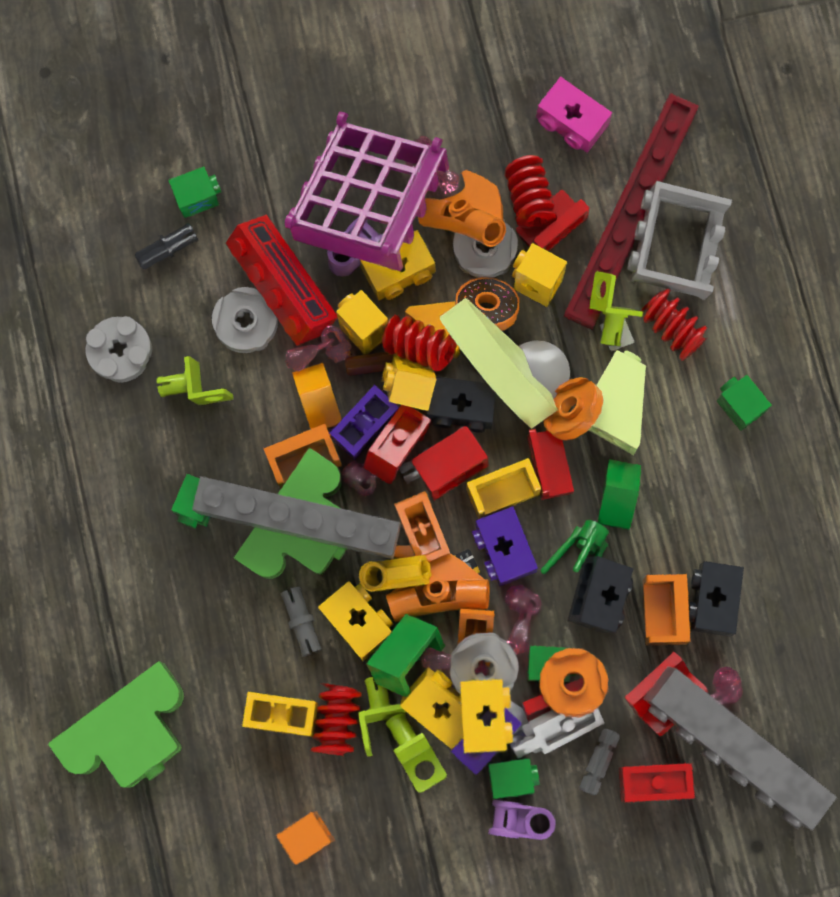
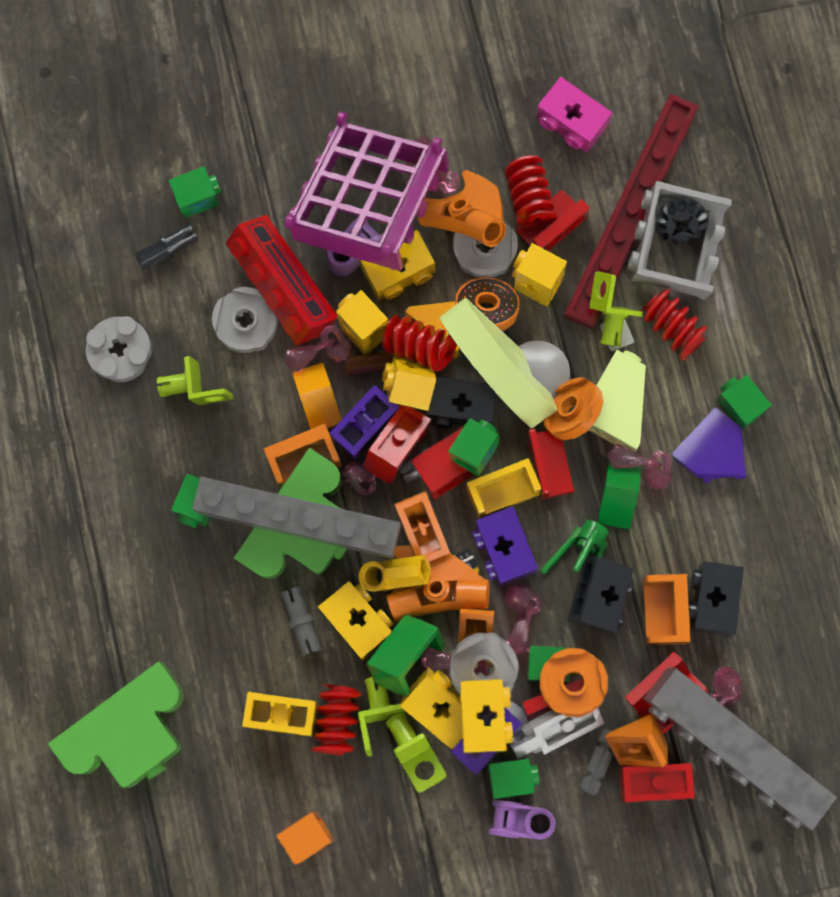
(474, 446): none -> green brick
(623, 458): none -> clear pink piece
(639, 743): none -> orange slope
(680, 210): none -> black gear
(713, 449): none -> dark purple slope

